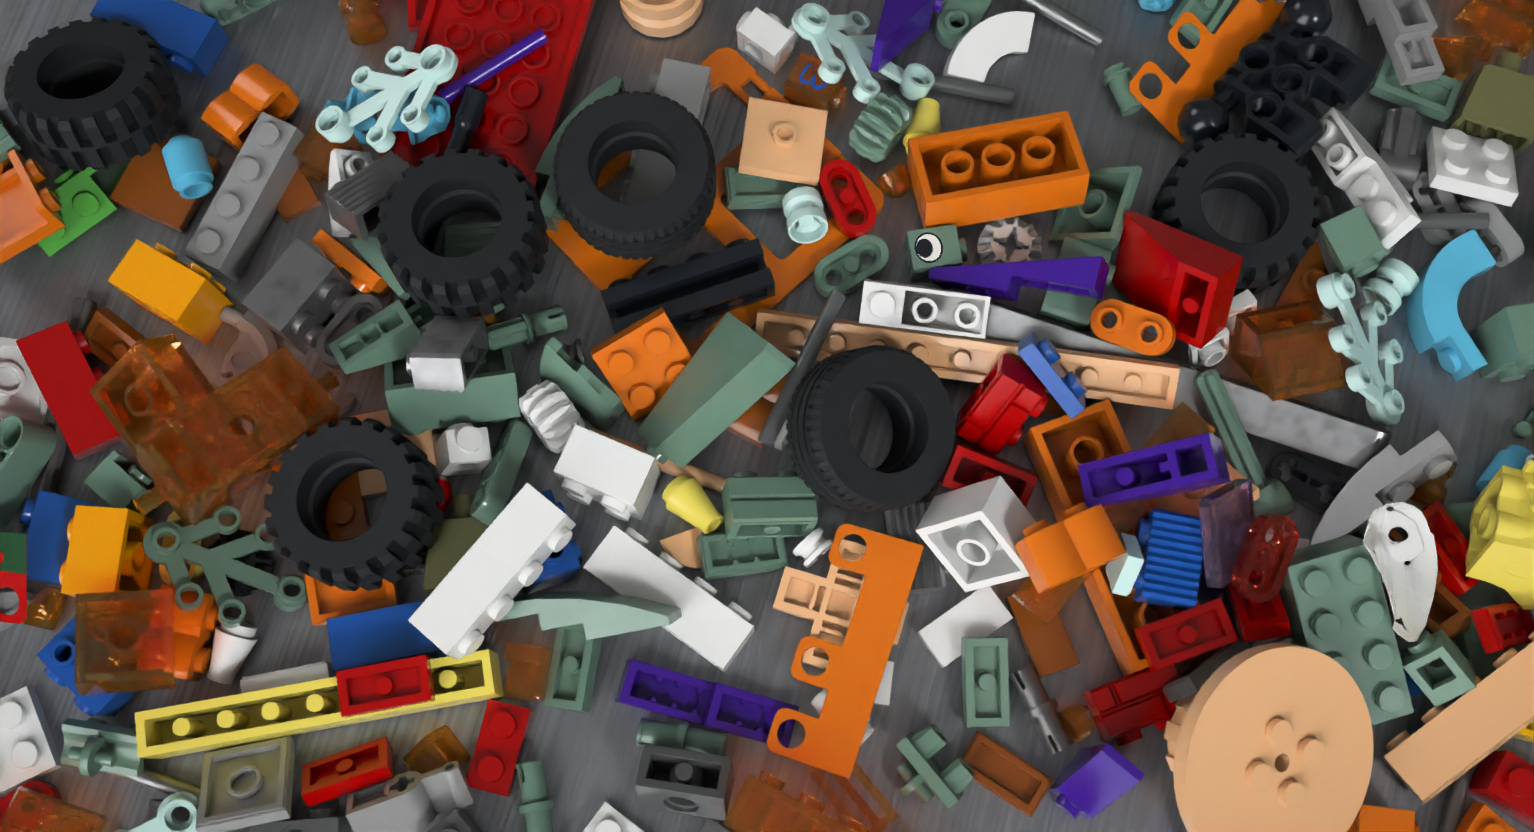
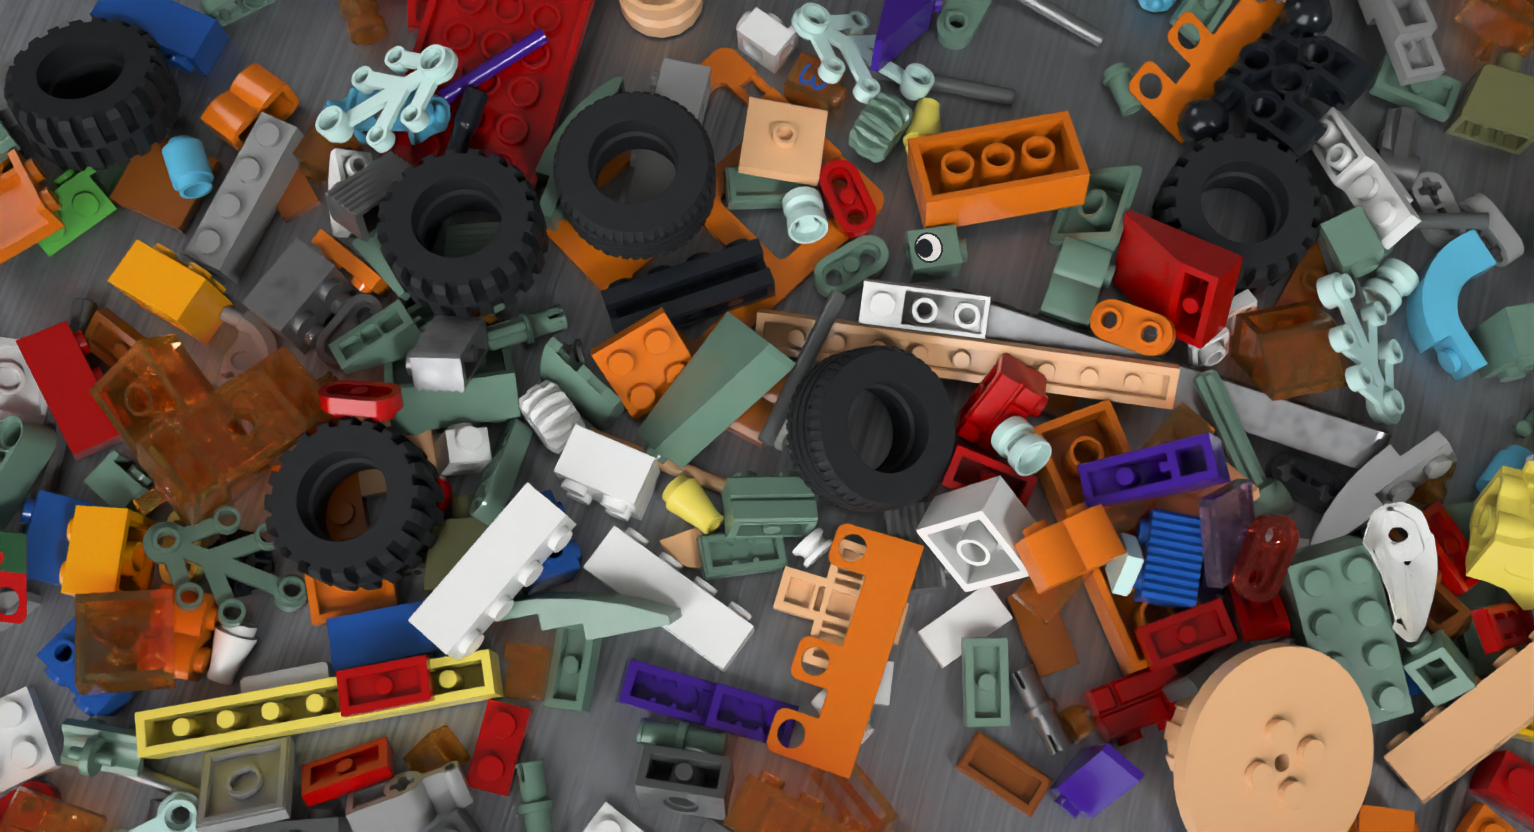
(46, 608): clear orange tile -> none
(361, 398): none -> red plate
(895, 182): clear orange hinge -> none
(946, 782): sand green hips -> none
(987, 43): white tile -> none
(998, 231): white gear -> none
(1003, 280): dark purple slope -> none
(1023, 448): none -> light aqua wheel
(1064, 387): plate -> none
(1456, 55): clear orange slope -> none
(1471, 166): white plate -> none

